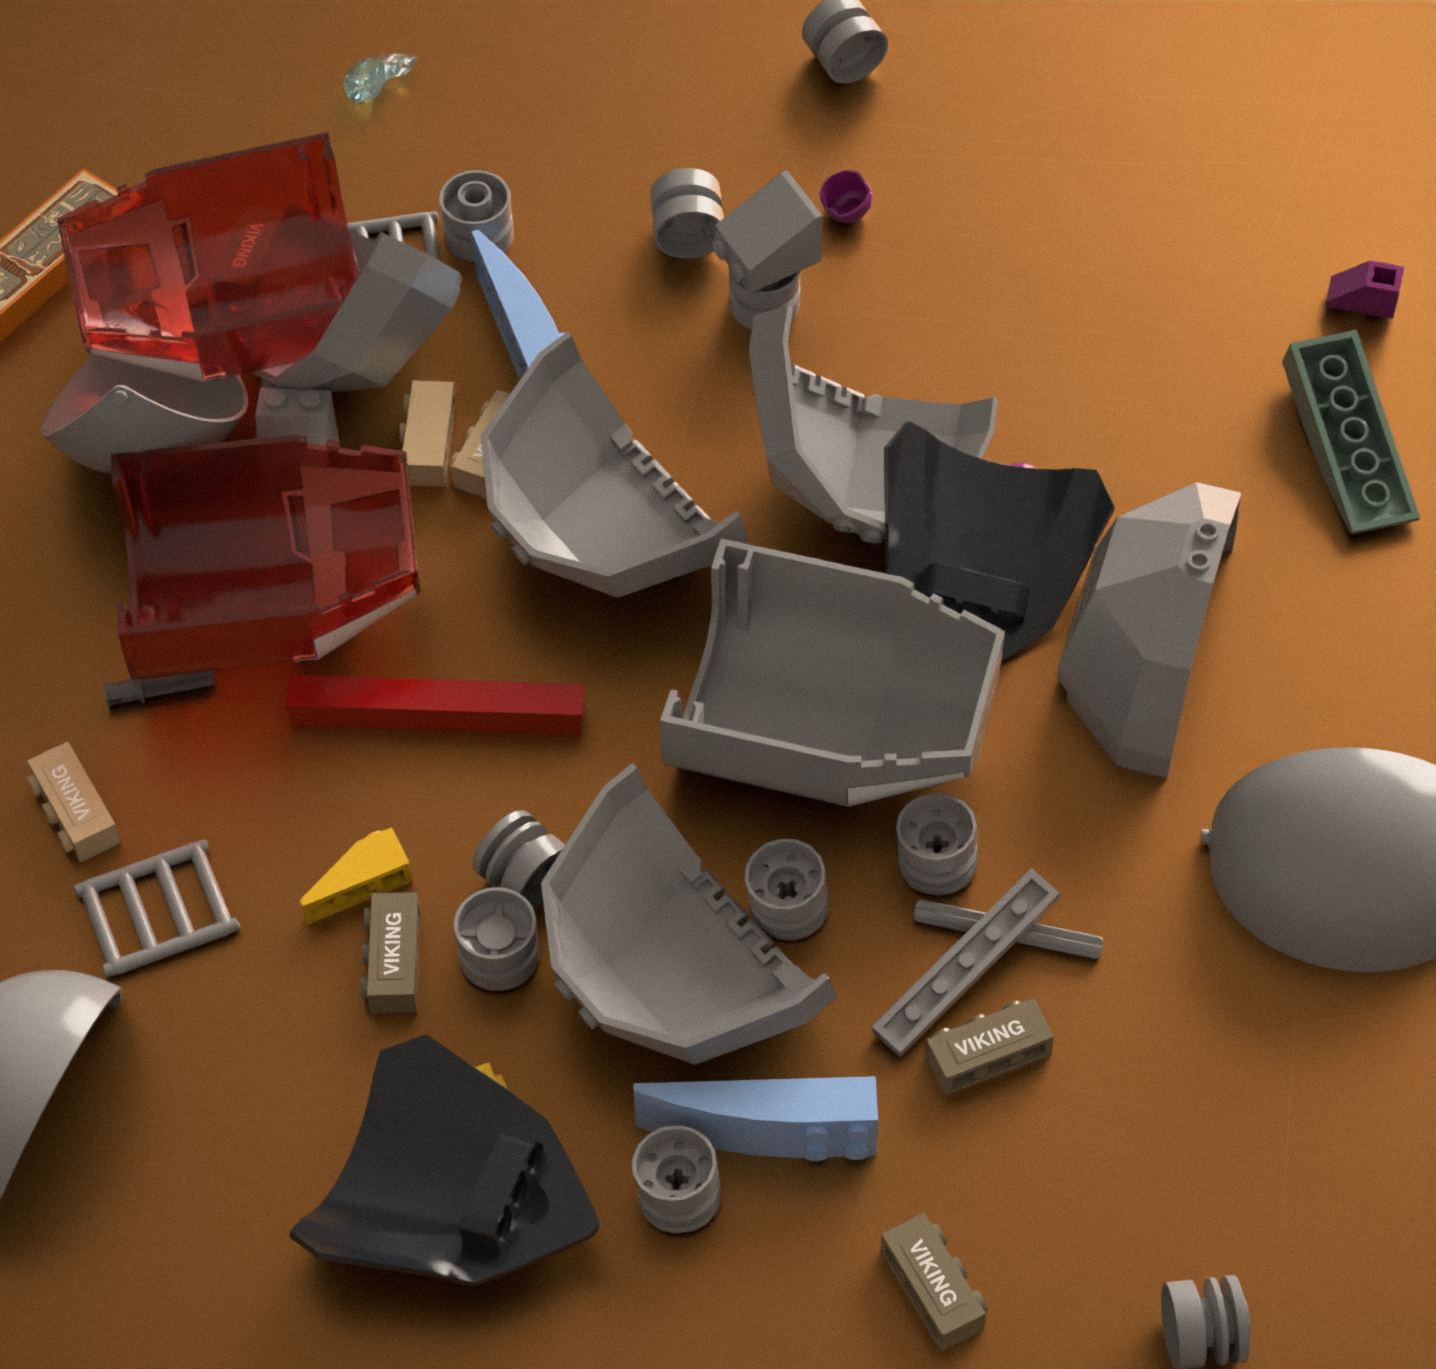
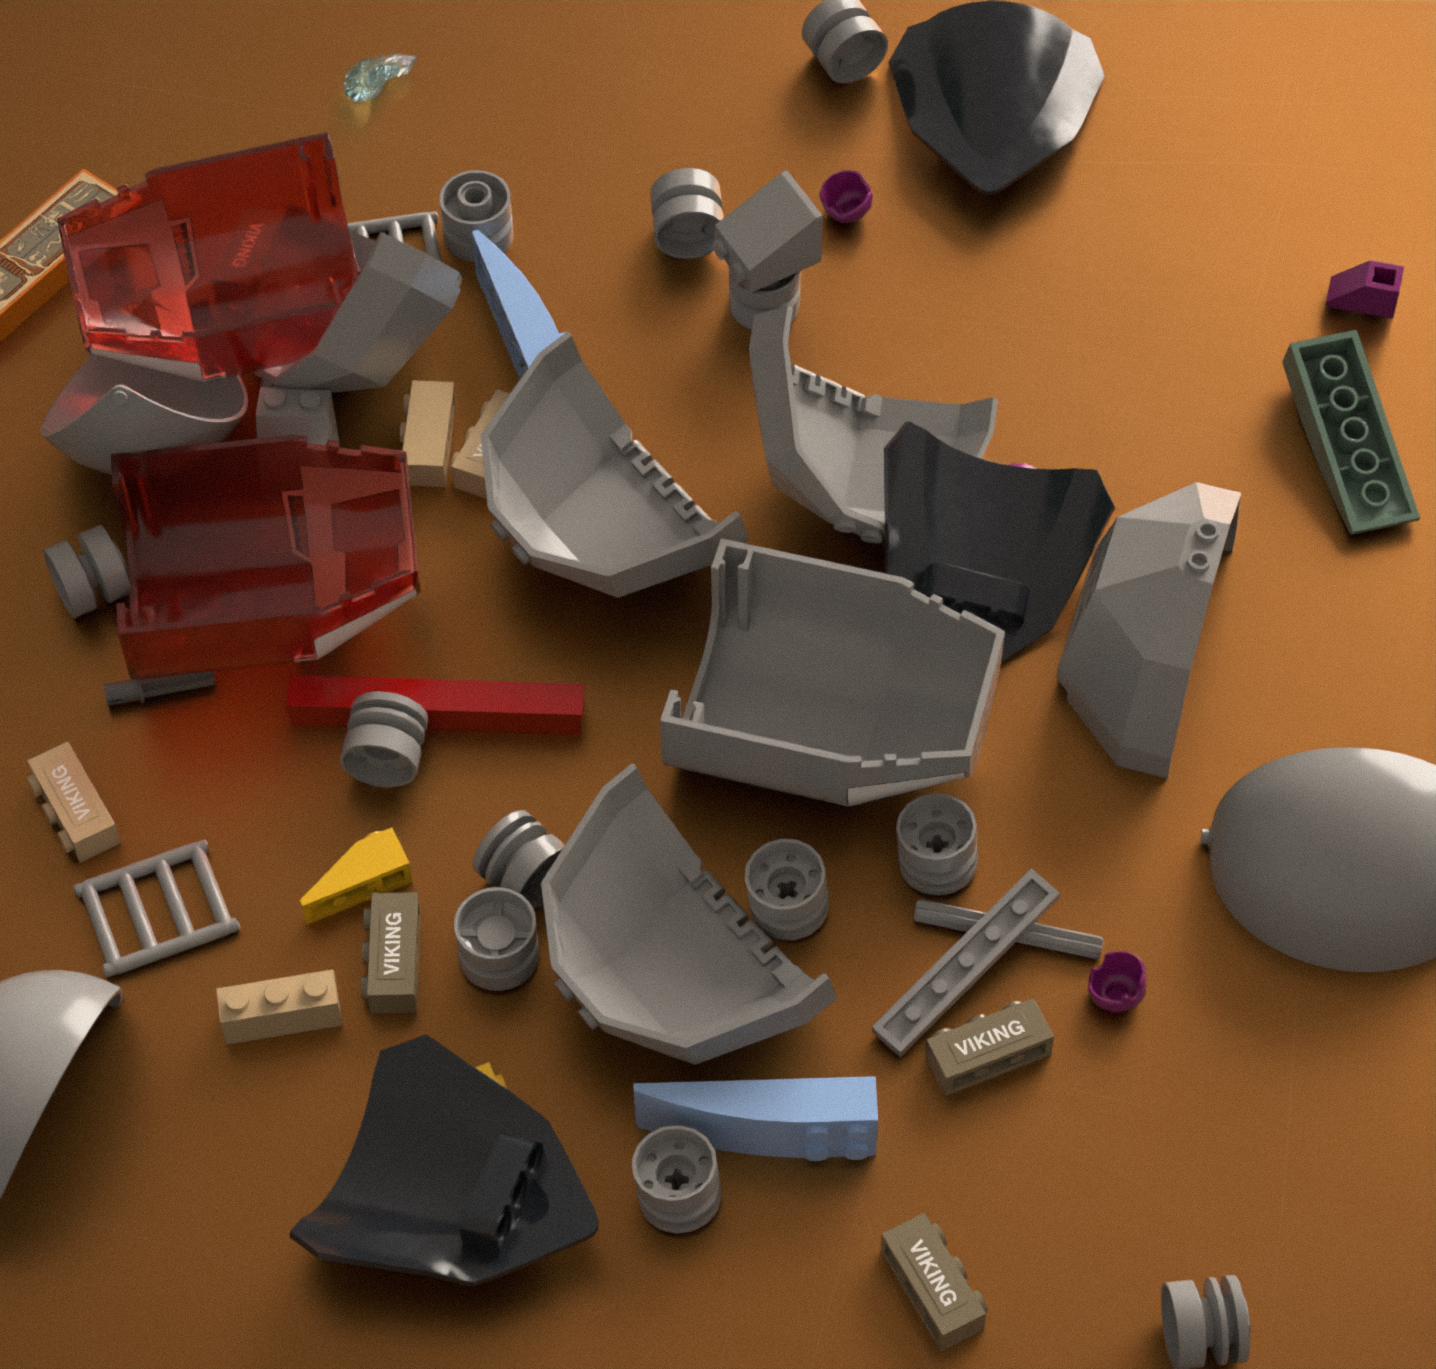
(98, 566): none -> light grey wheel
(279, 1006): none -> tan brick
(384, 739): none -> light grey wheel
(995, 88): none -> black windscreen
(1118, 982): none -> magenta hair

